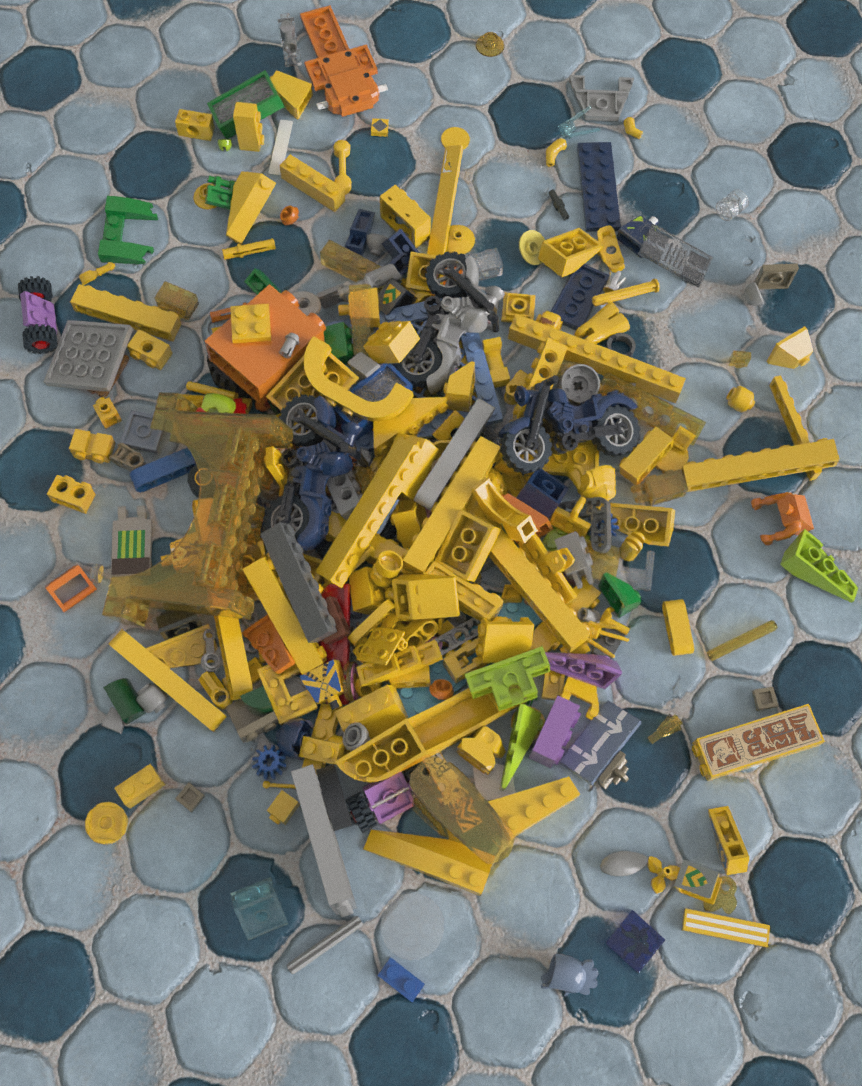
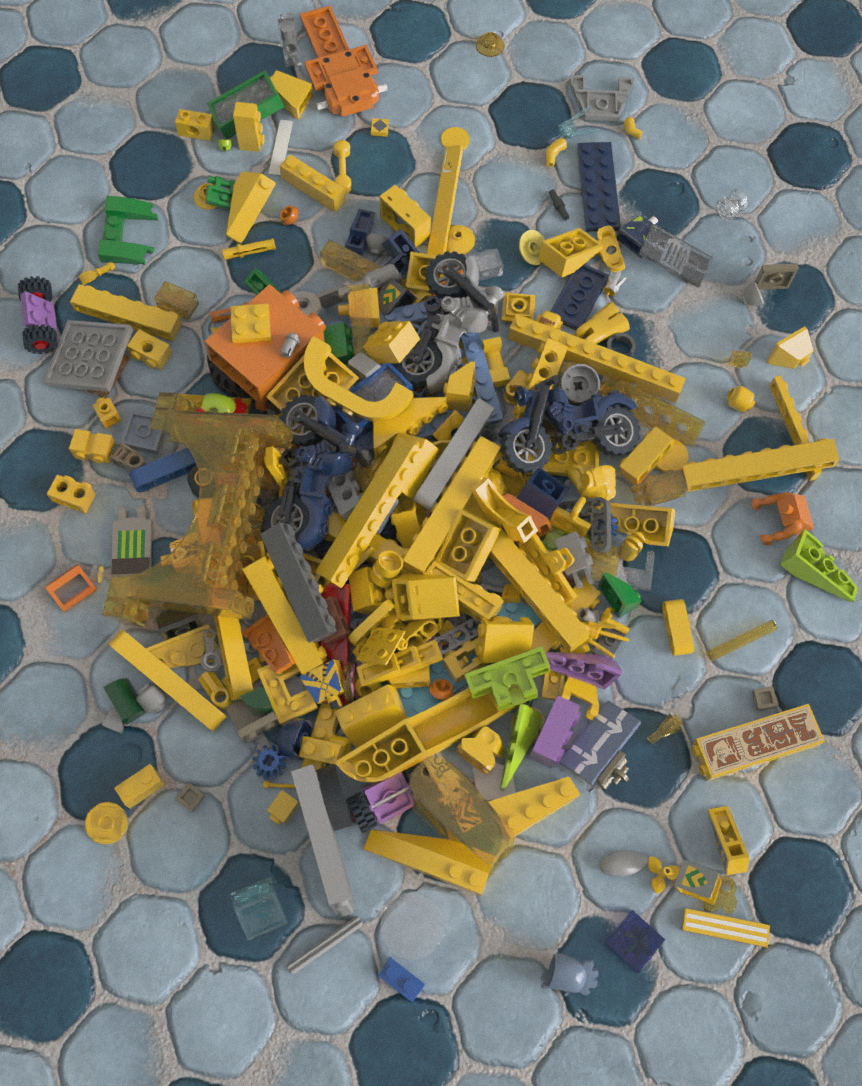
(205, 389): yellow piece -> none
(355, 736): light grey brick -> none
(626, 293): yellow axle -> none
(683, 438): yellow tile -> none

